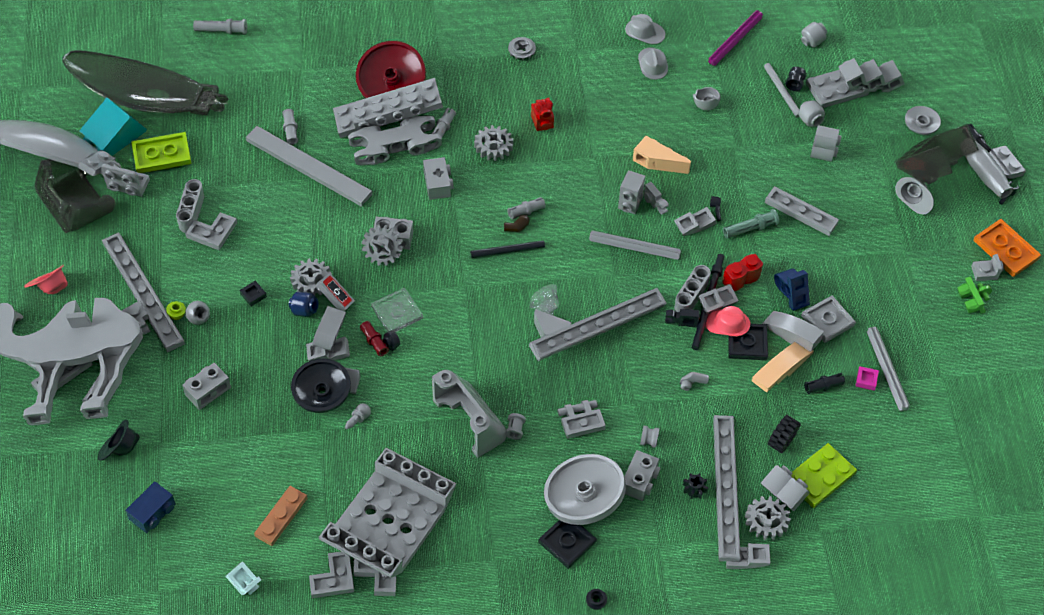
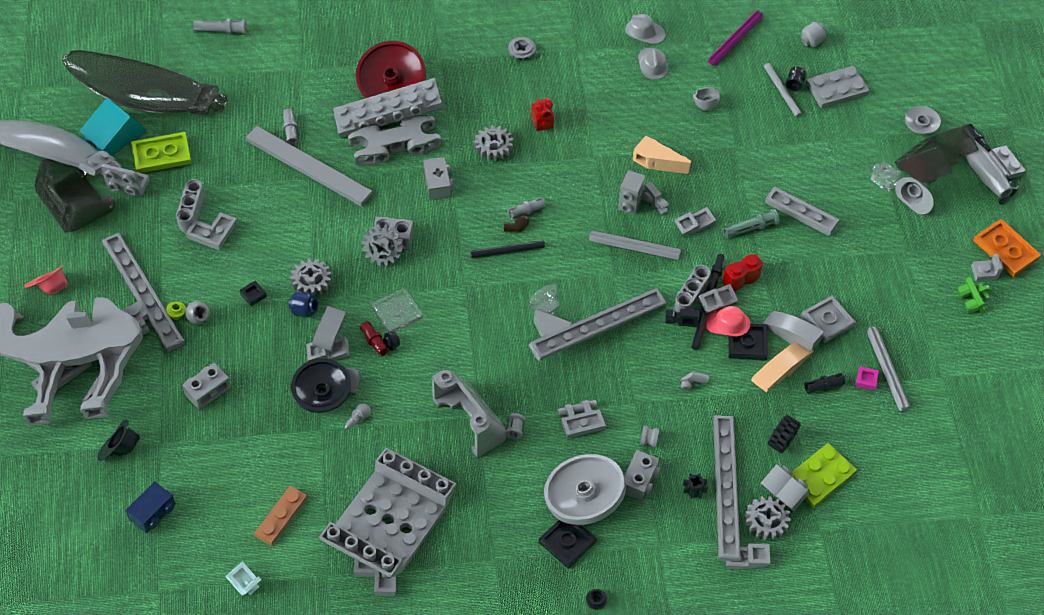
(335, 292): slope -> none
(337, 581): light grey plate -> none
(443, 123): light grey pin -> none
(715, 202): black hand -> none
(794, 287): dark blue tile -> none
(811, 113): light grey head -> none
(825, 143): light grey brick -> none
(870, 76): light grey brick -> none
(885, 175): none -> clear brick

